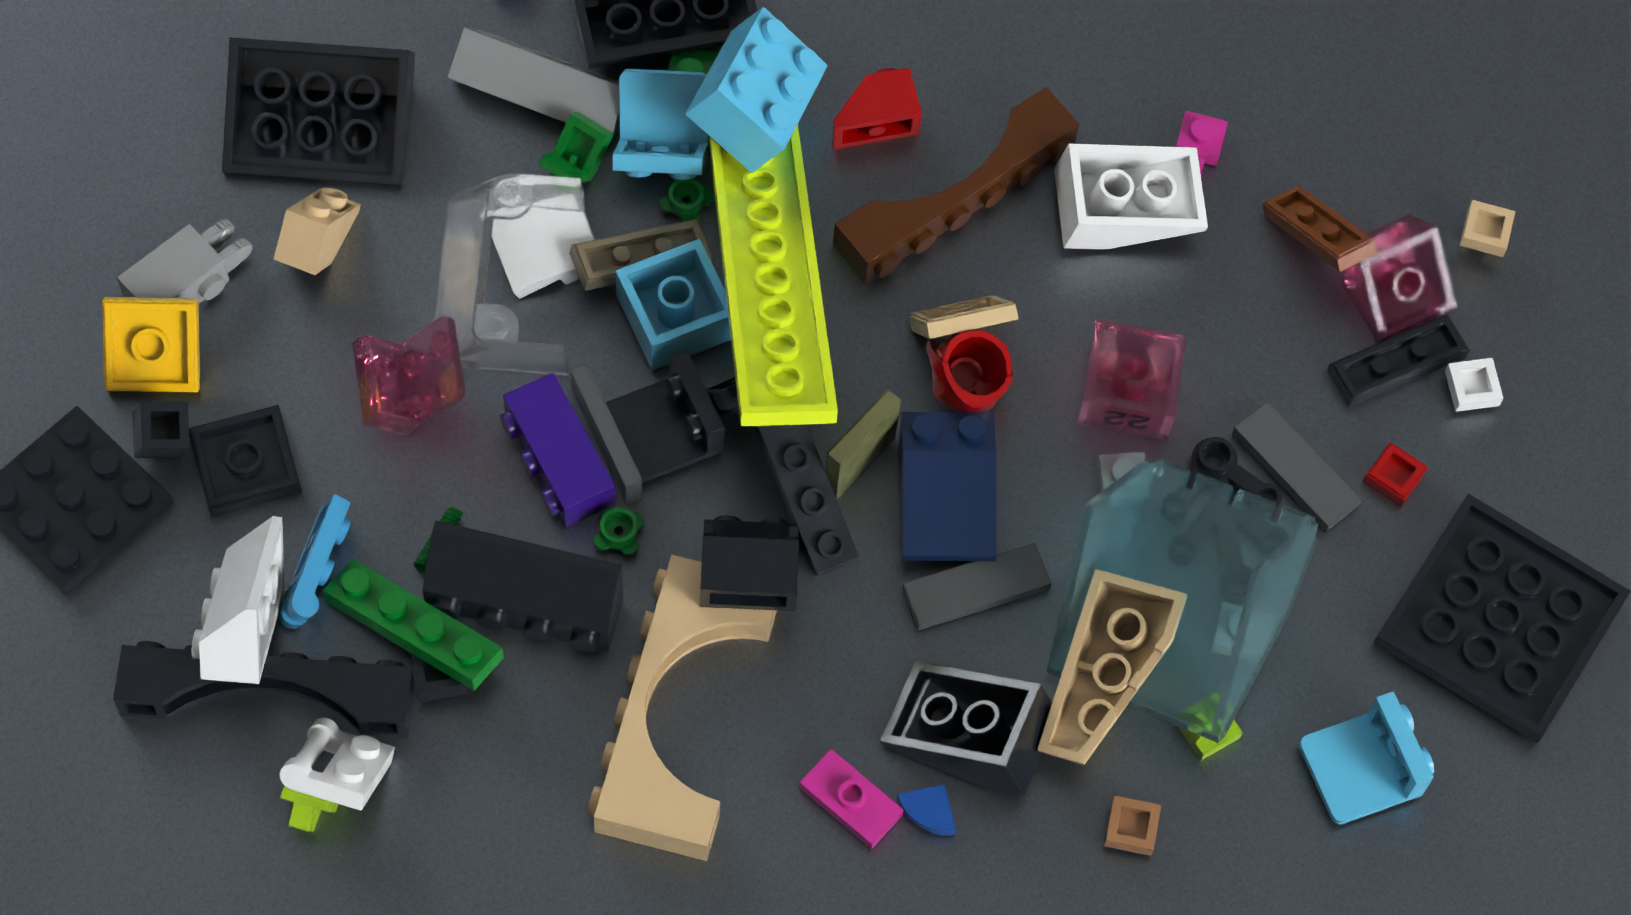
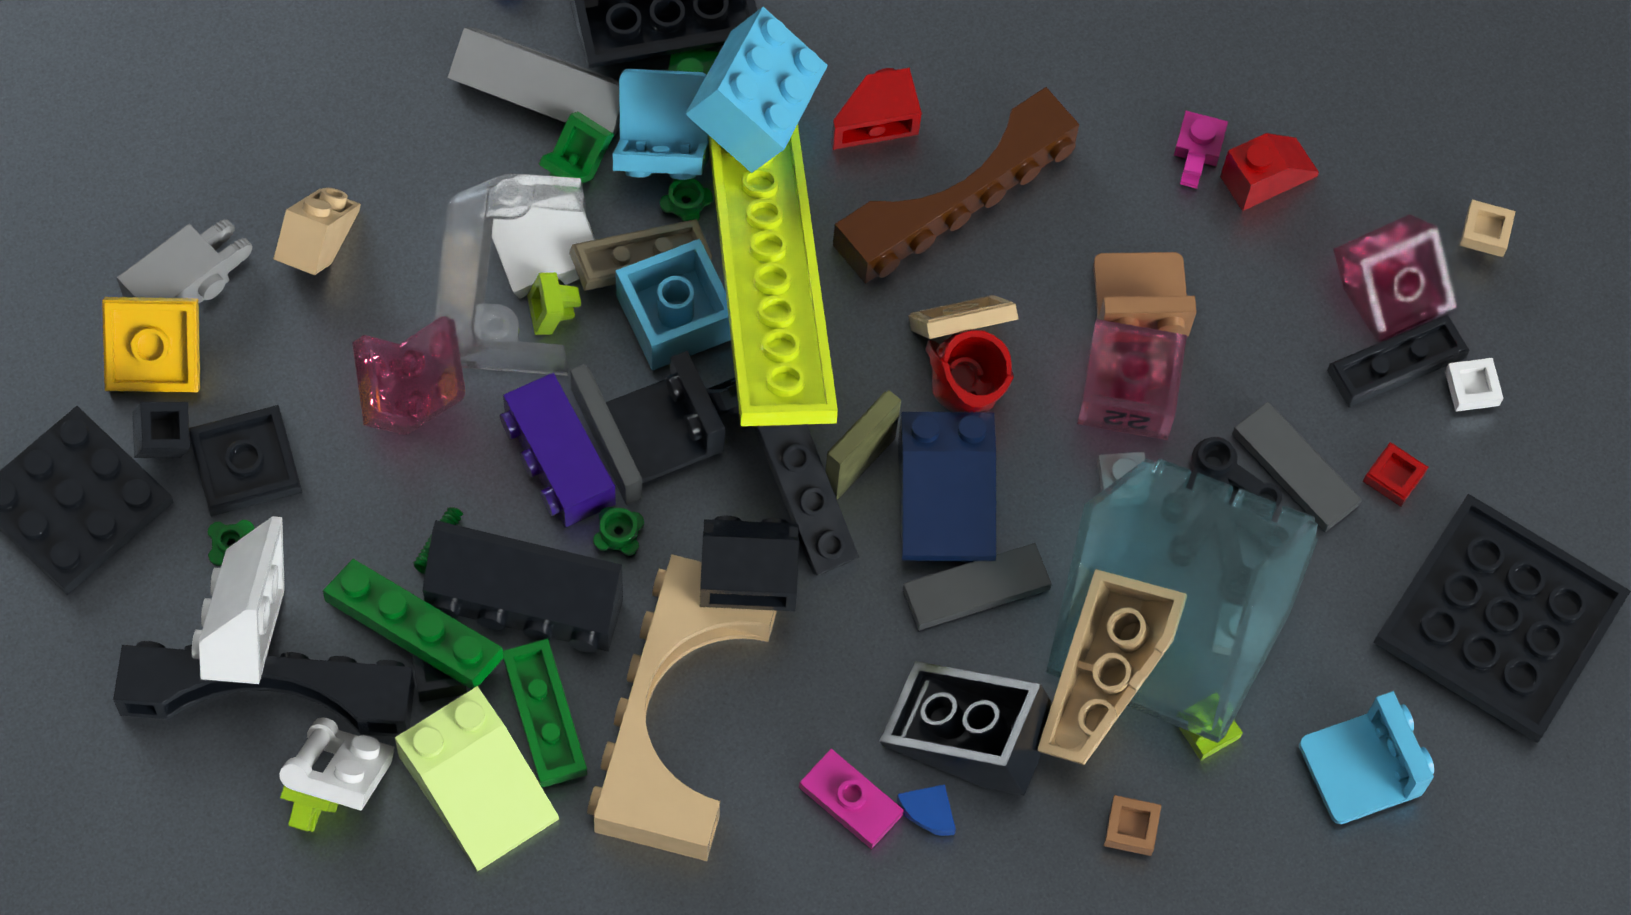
(222, 534): none -> green plate
(314, 564): dark azure plate -> none
(317, 110): black slope -> none
(476, 778): none -> yellowish green slope
(544, 713): none -> green plate
(551, 303): none -> lime tile
(1128, 194): white slope -> none
(1144, 291): none -> medium nougat bracket
(1265, 168): none -> red slope
(1319, 228): dark orange tile -> none

